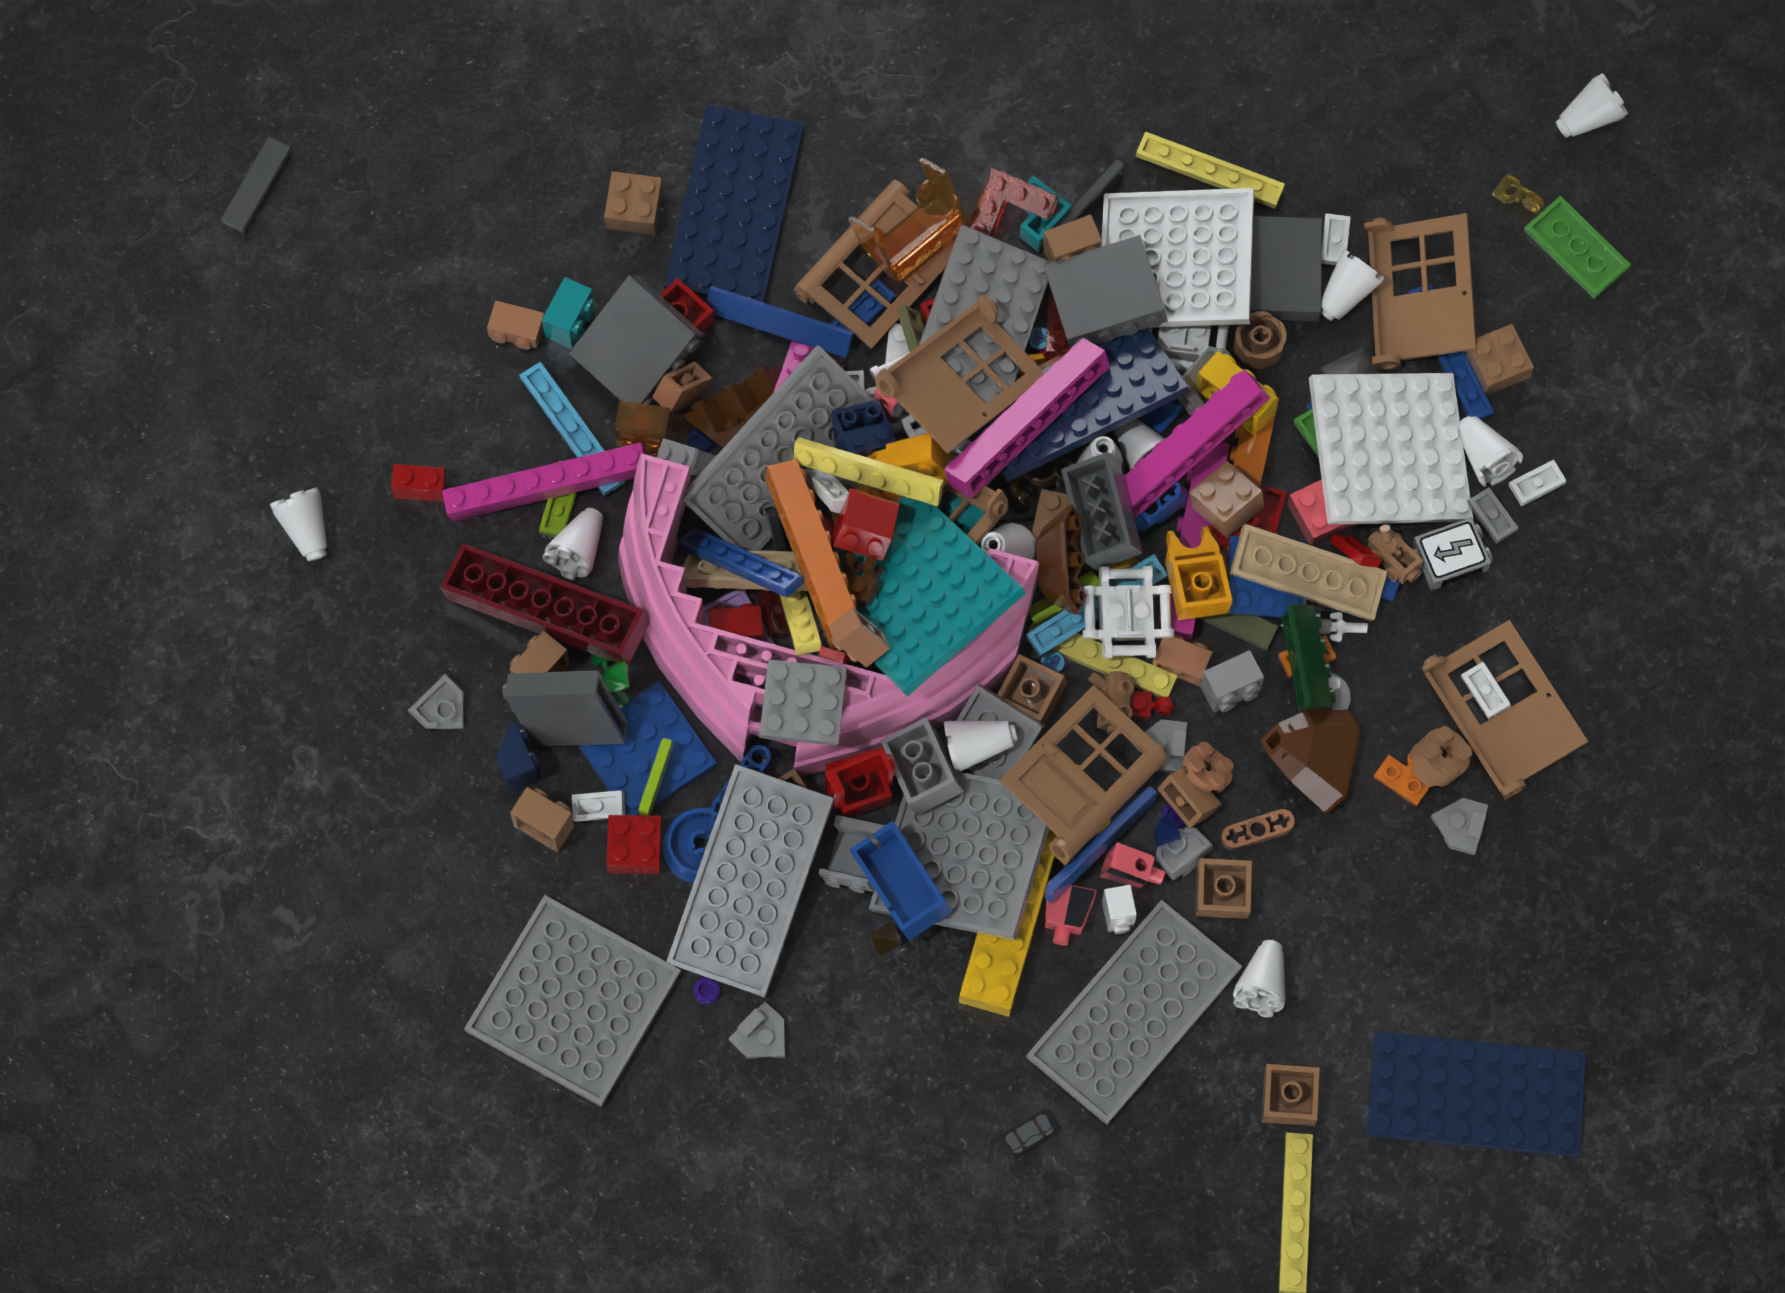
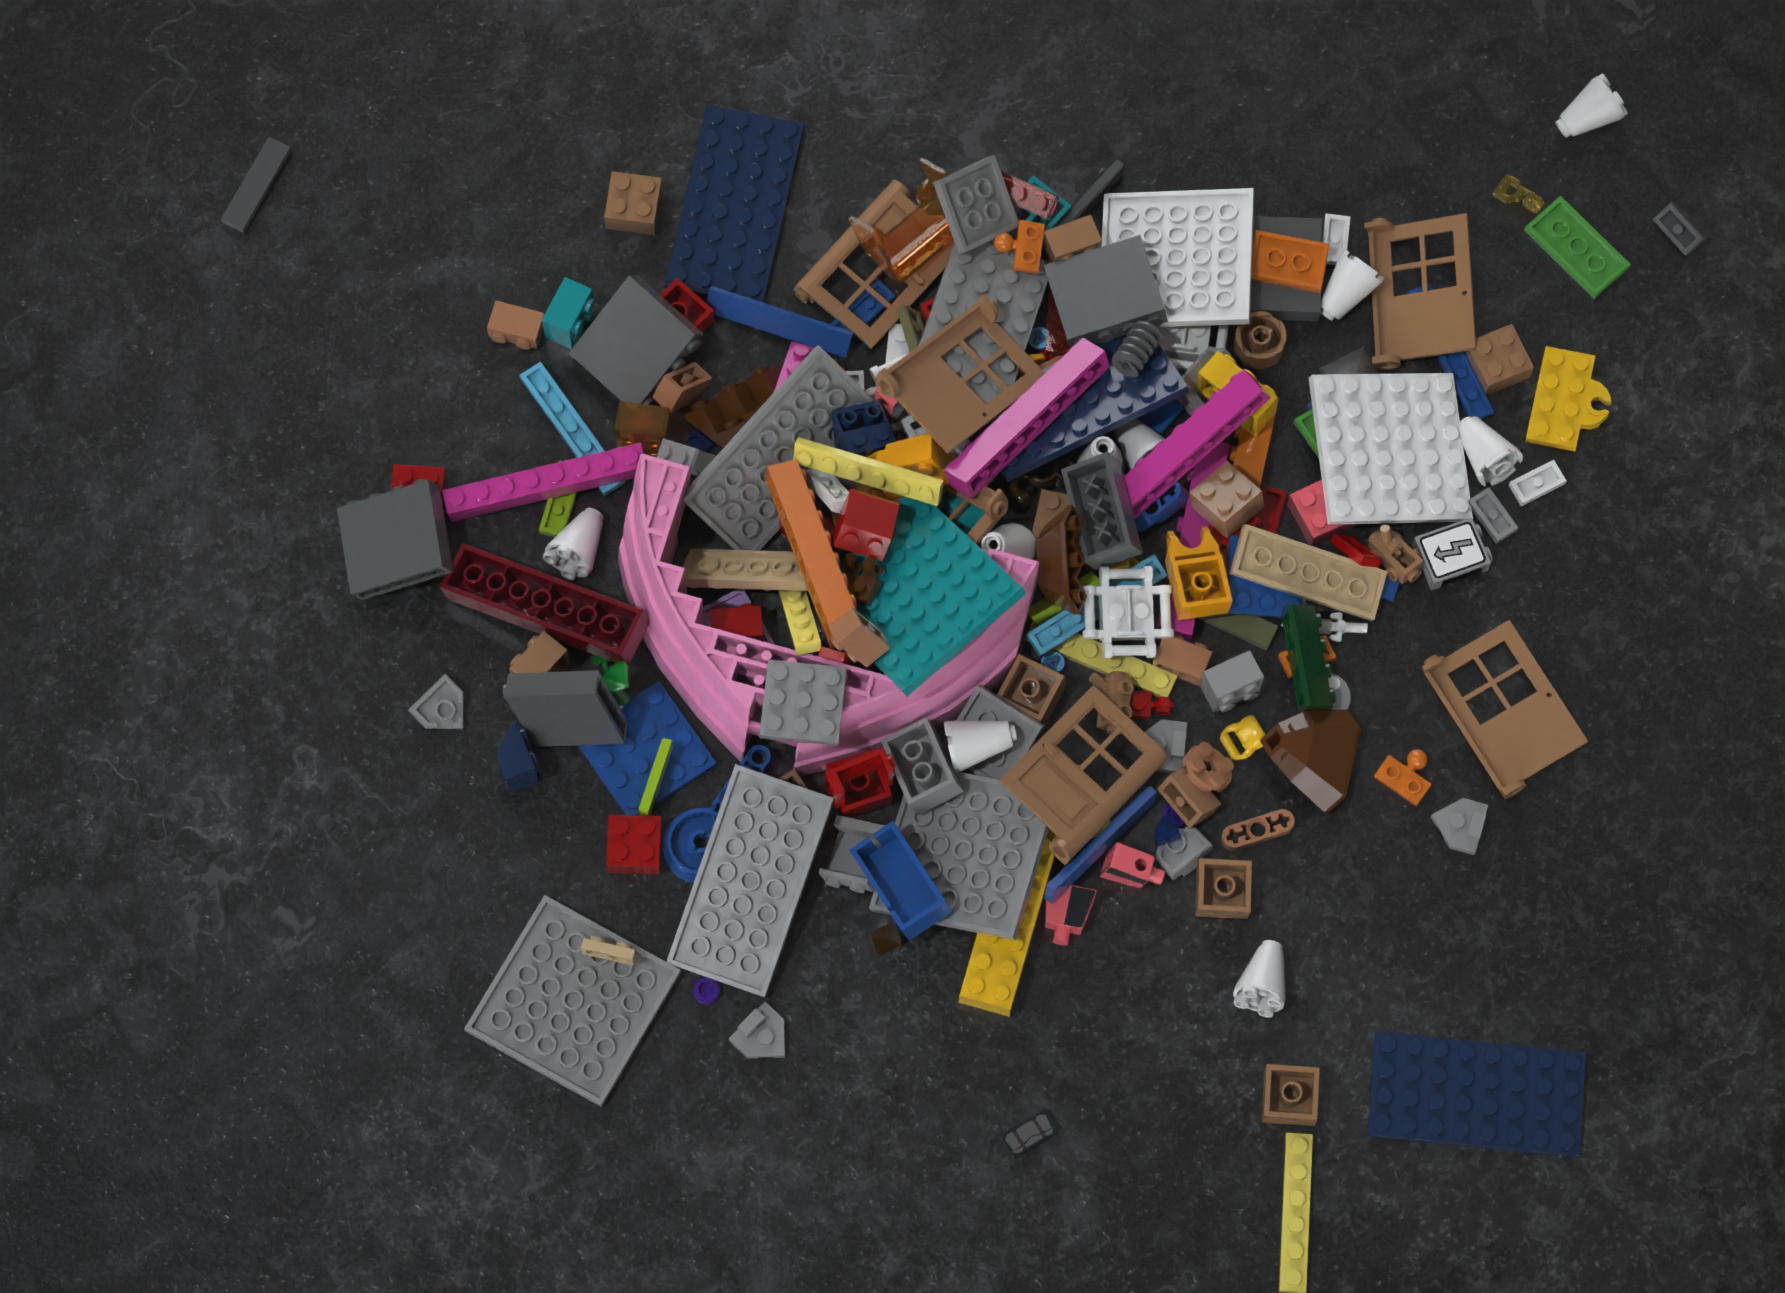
(303, 522): white cone -> none
(394, 539): none -> dark grey brick
(542, 818): medium nougat brick -> none
(597, 805): white plate -> none
(599, 948): none -> tan plate
(741, 562): blue tile -> none
(773, 613): clear red plate -> none
(775, 529): black tile -> none
(976, 204): none -> light grey plate
(1026, 246): none -> orange plate
(1119, 909): white brick -> none
(1134, 1012): light grey plate -> none
(1136, 348): none -> dark grey piece
(1208, 169): light yellow plate -> none
(1249, 734): none -> yellow piece
(1289, 261): none -> orange tile
(1440, 757): medium nougat brick -> none
(1485, 690): white plate -> none
(1565, 399): none -> yellow plate
(1679, 228): none -> dark grey slope

